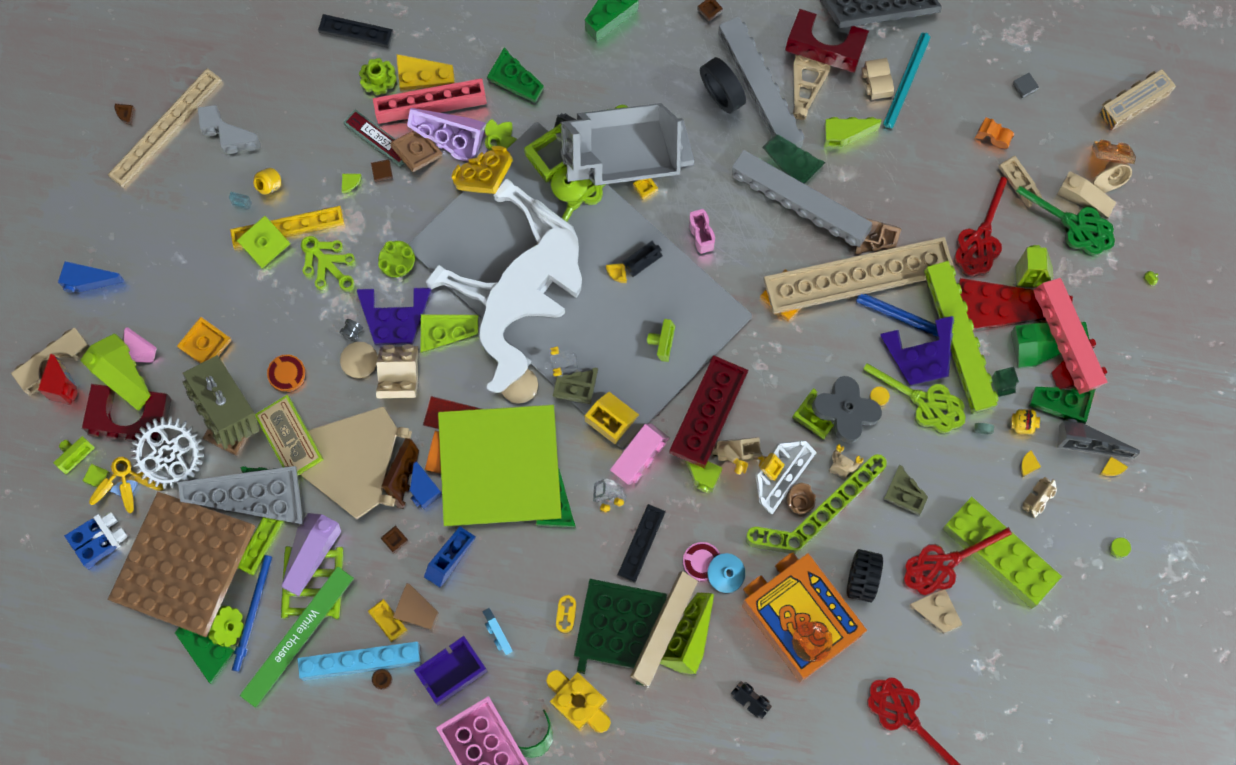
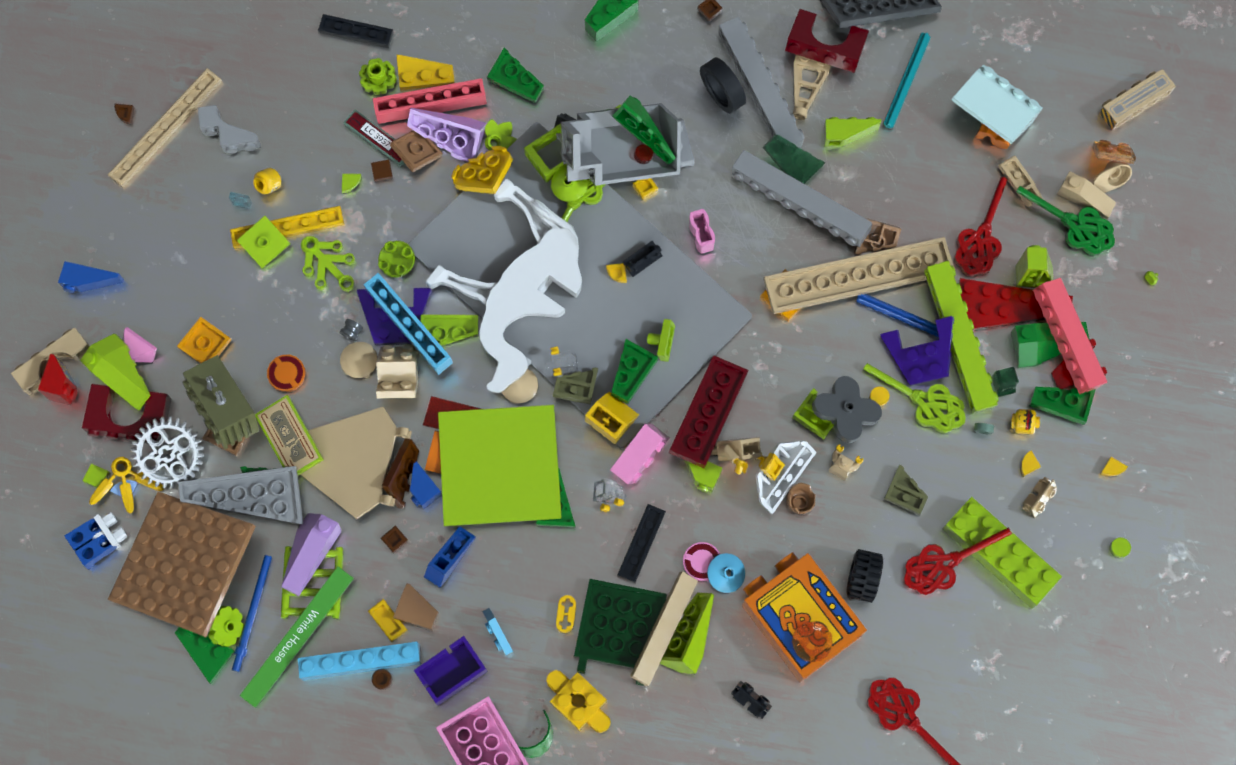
(73, 454): lime tile -> none
(259, 545): lime tile -> none
(408, 323): none -> medium azure brick
(632, 371): none -> green wing
(639, 123): none -> green wedge
(643, 154): none -> clear red tile
(825, 508): lime beam -> none
(878, 78): tan brick -> none
(938, 611): tan wing -> none
(997, 104): none -> light aqua slope
(1025, 85): dark grey tile -> none
(1085, 438): dark grey wedge -> none

